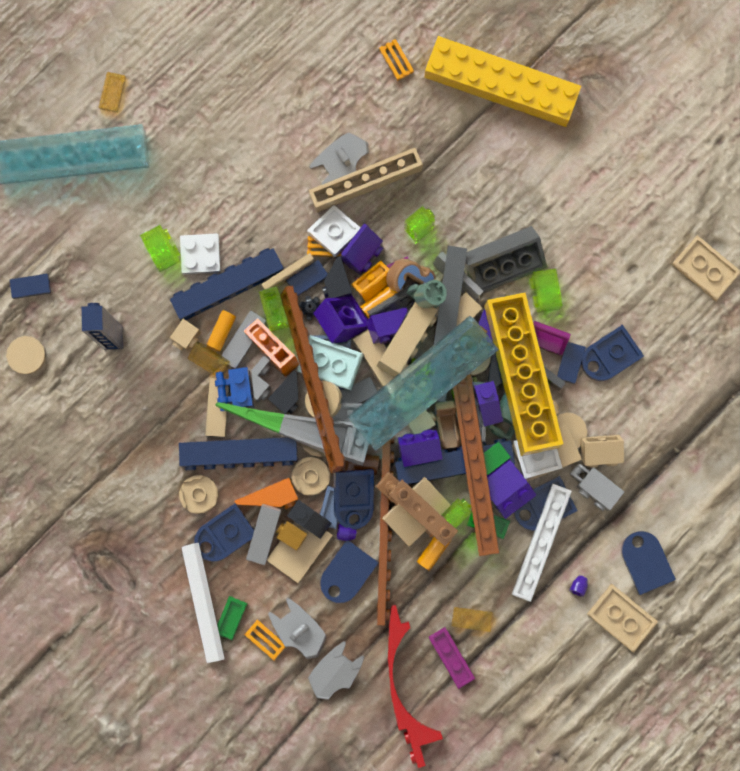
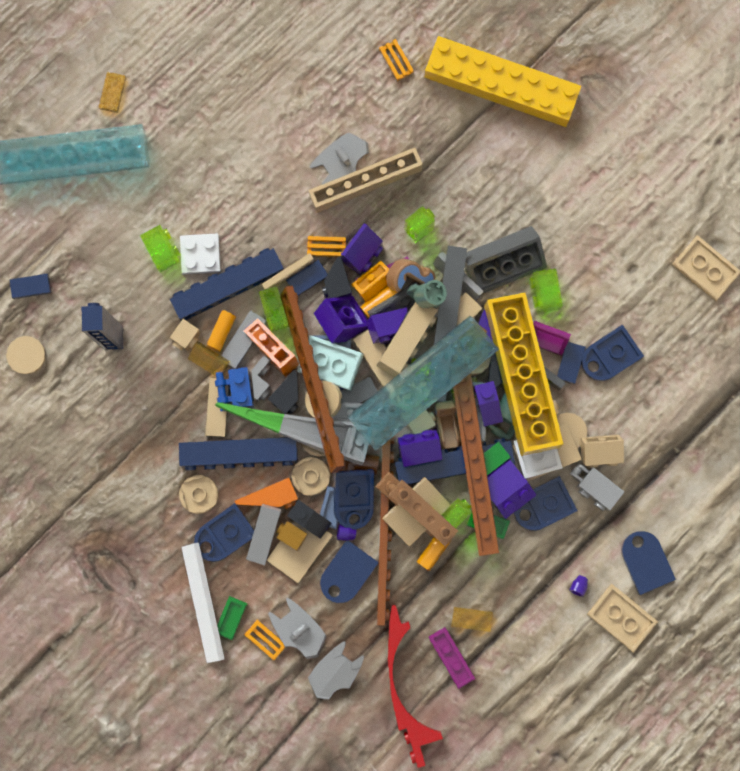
(309, 311): black plant -> none
(333, 231): white plate -> none
(541, 542): white tile -> none

